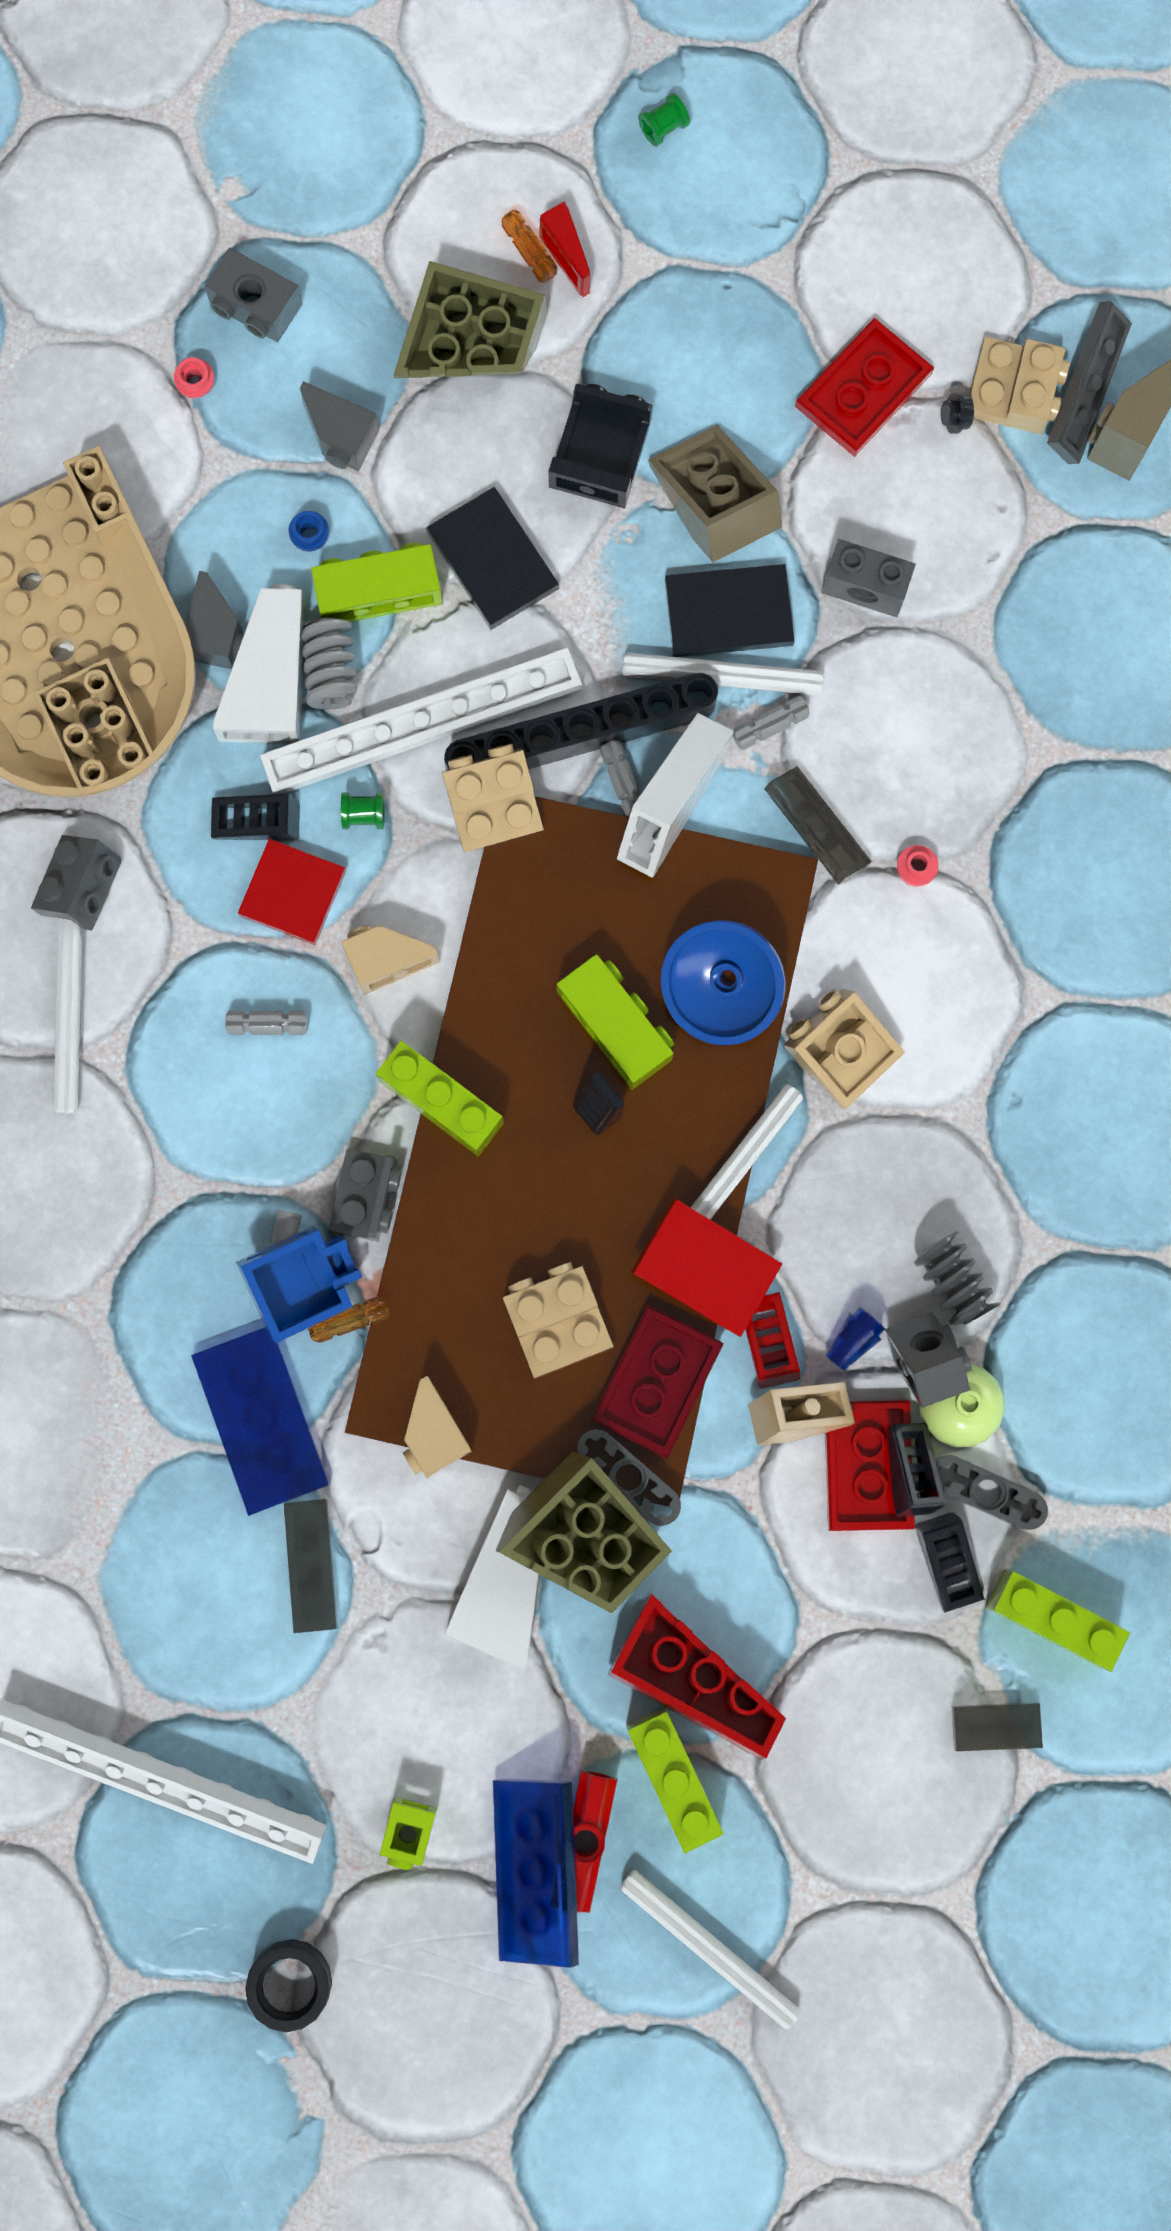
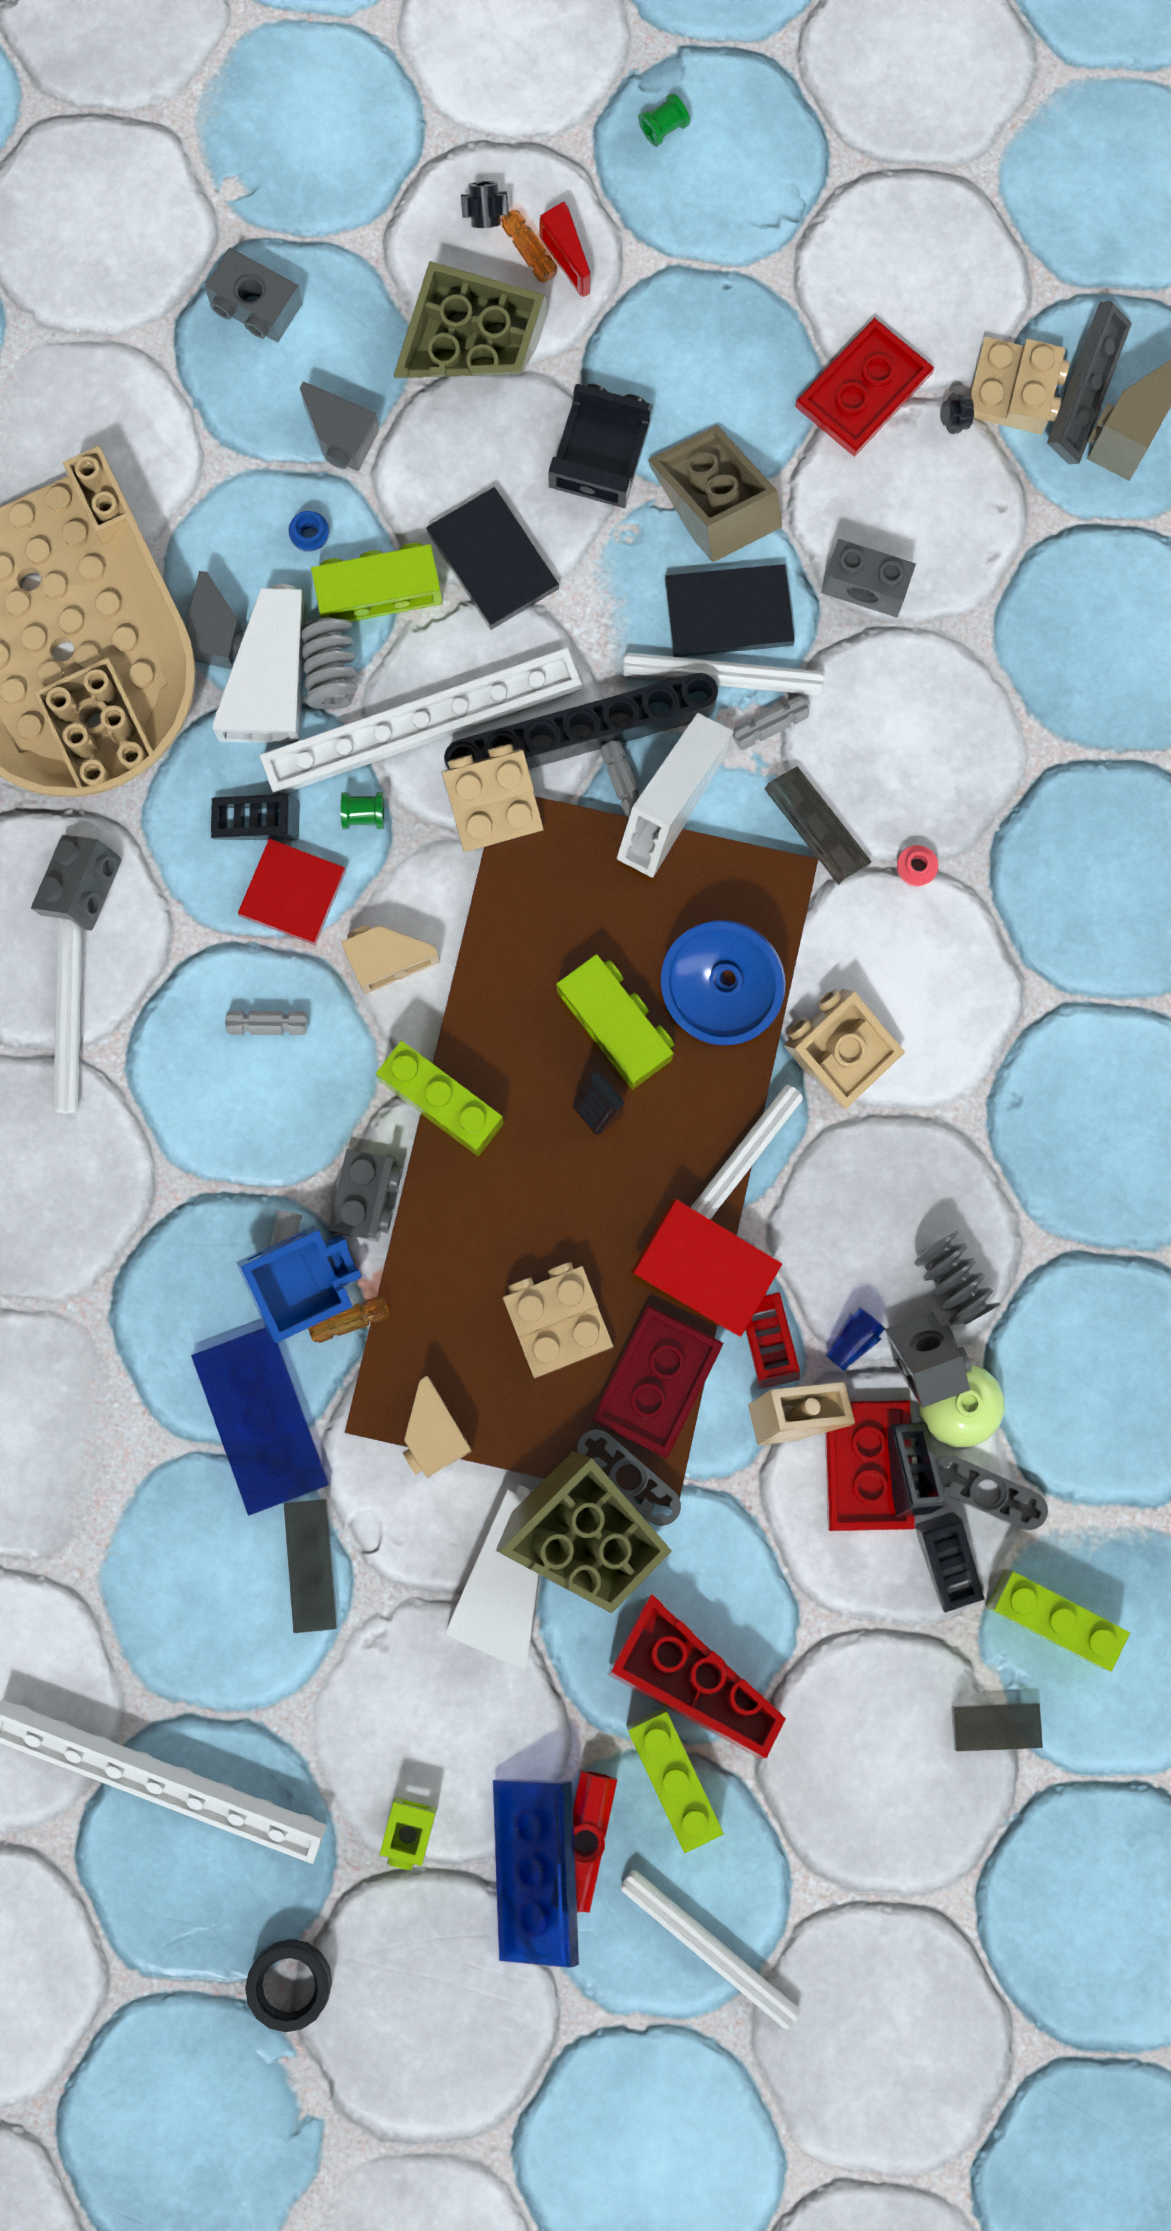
(193, 367): coral plate -> none
(484, 204): none -> black gear

